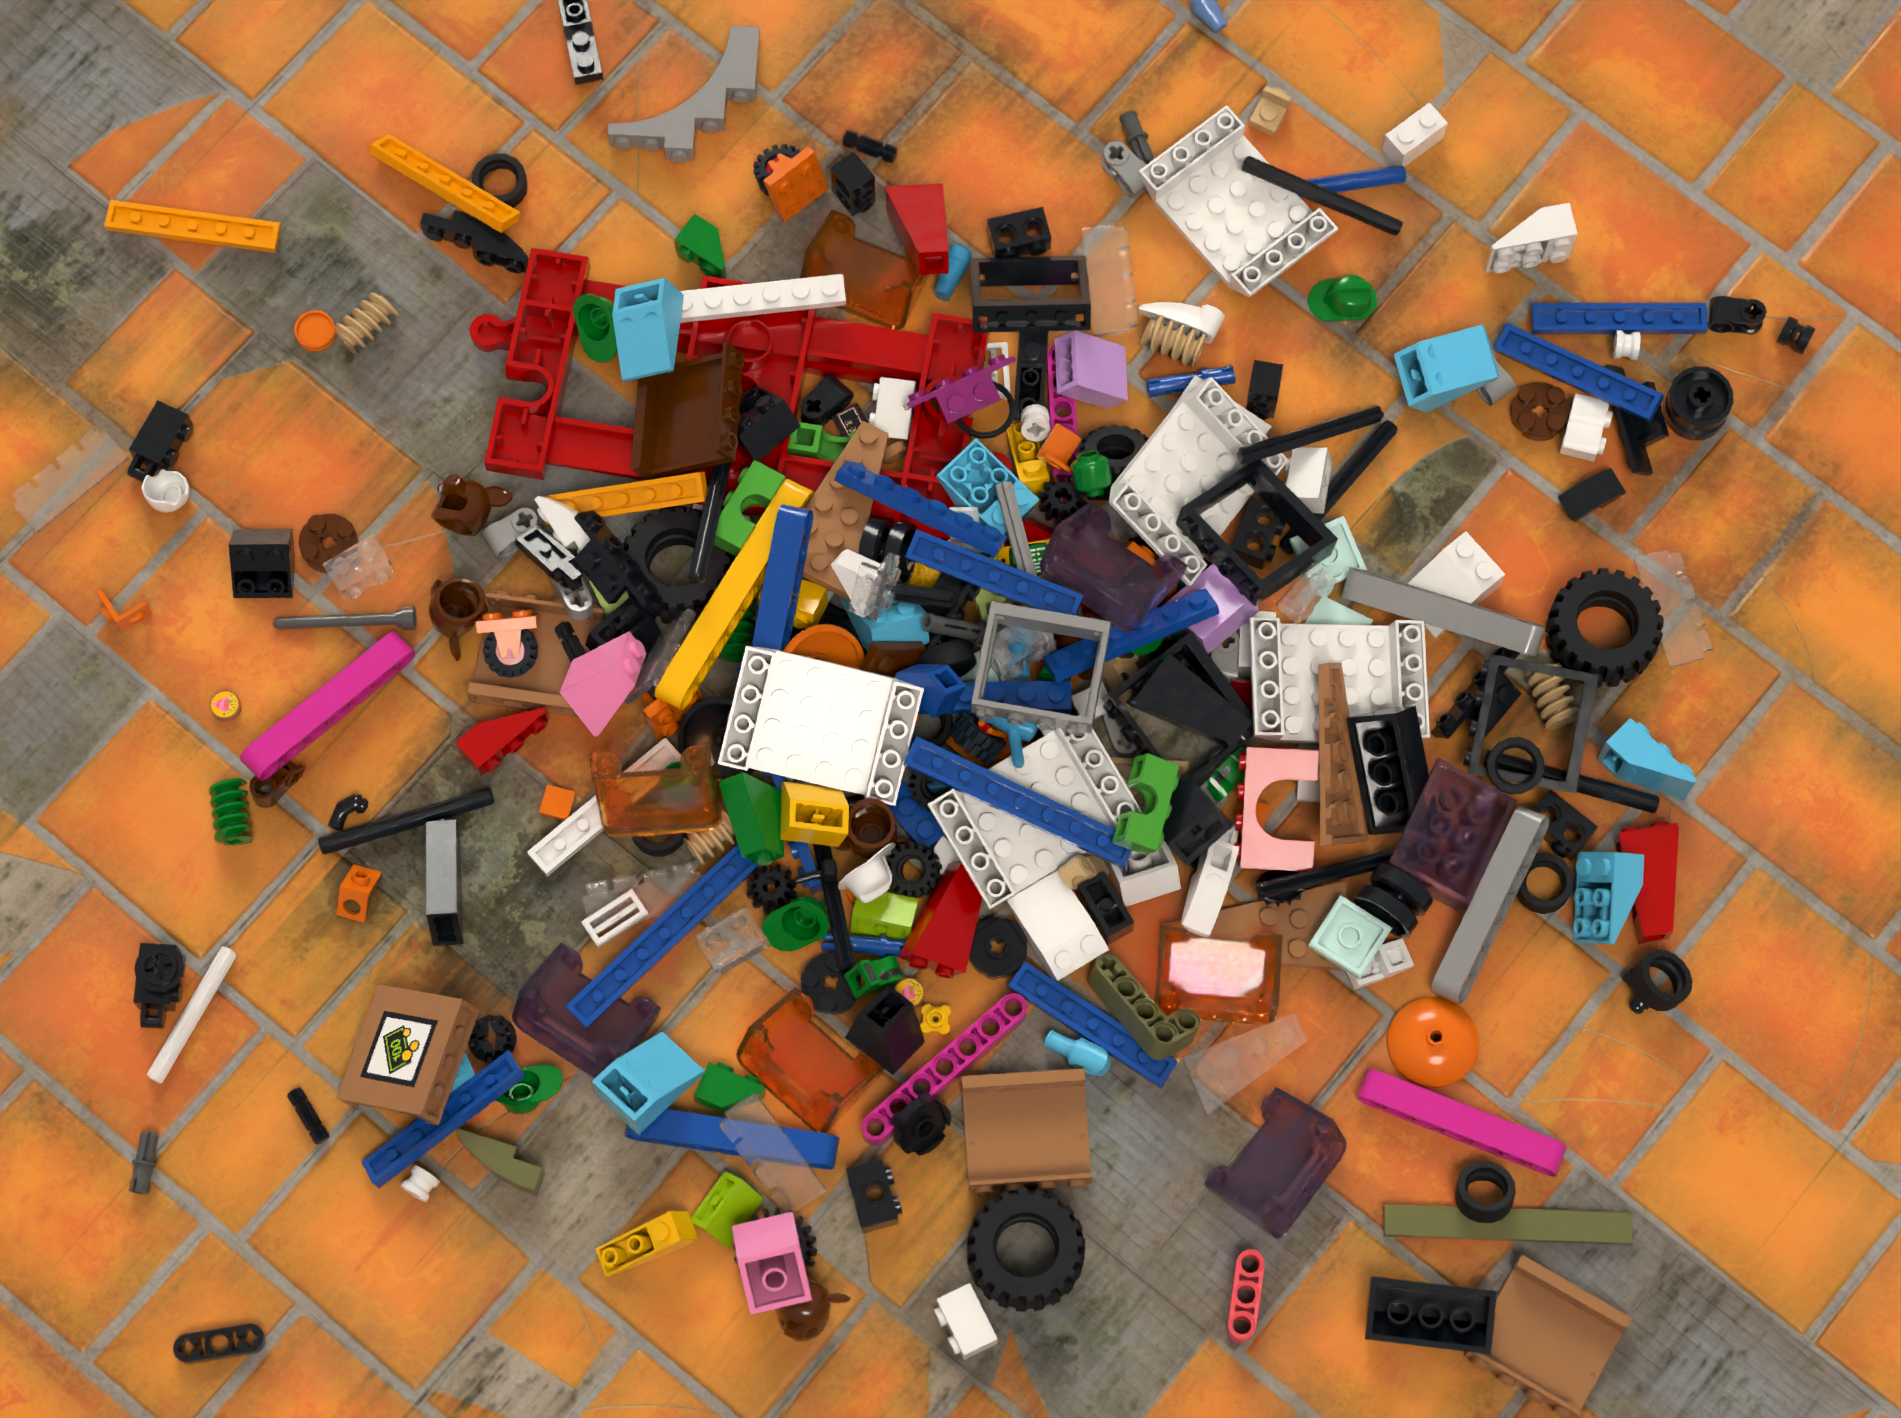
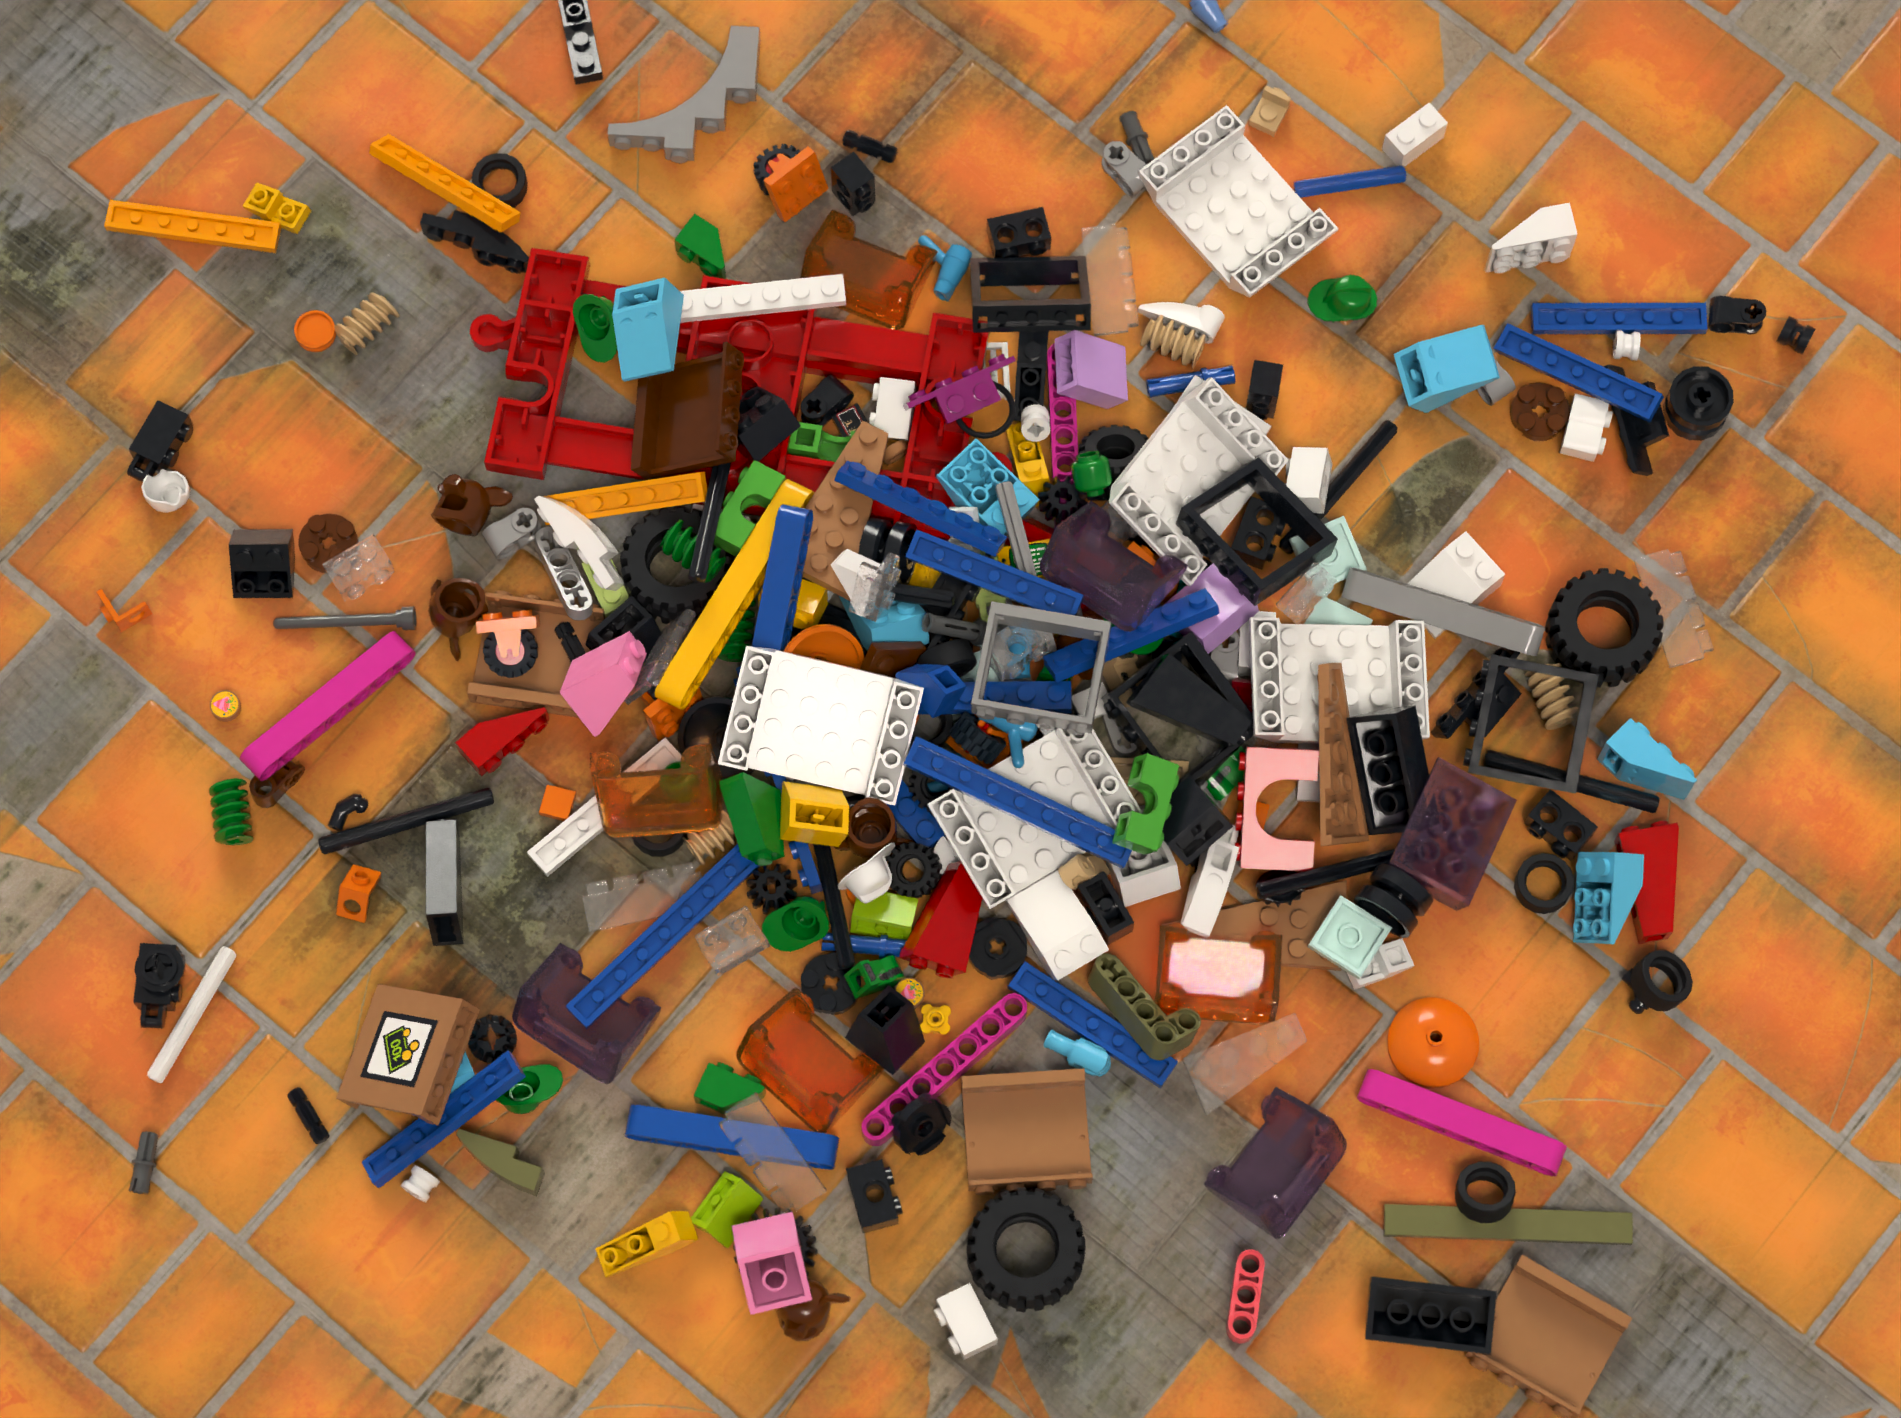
(72, 481): clear windscreen -> none
(195, 1339): black beam -> none
(274, 207): none -> yellow slope
(550, 556): hinge -> none
(610, 565): black bracket -> none
(620, 928): white tile -> none
(646, 1081): medium azure slope -> none
(682, 545): none -> green piece
(828, 873): black hand -> none
(921, 224): red slope -> none
(1059, 448): orange bracket -> none
(1309, 434): black axle -> none
(1322, 195): black axle -> none
(1490, 905): light grey beam -> none
(1531, 749): black tyre -> none
(1592, 494): black slope -> none

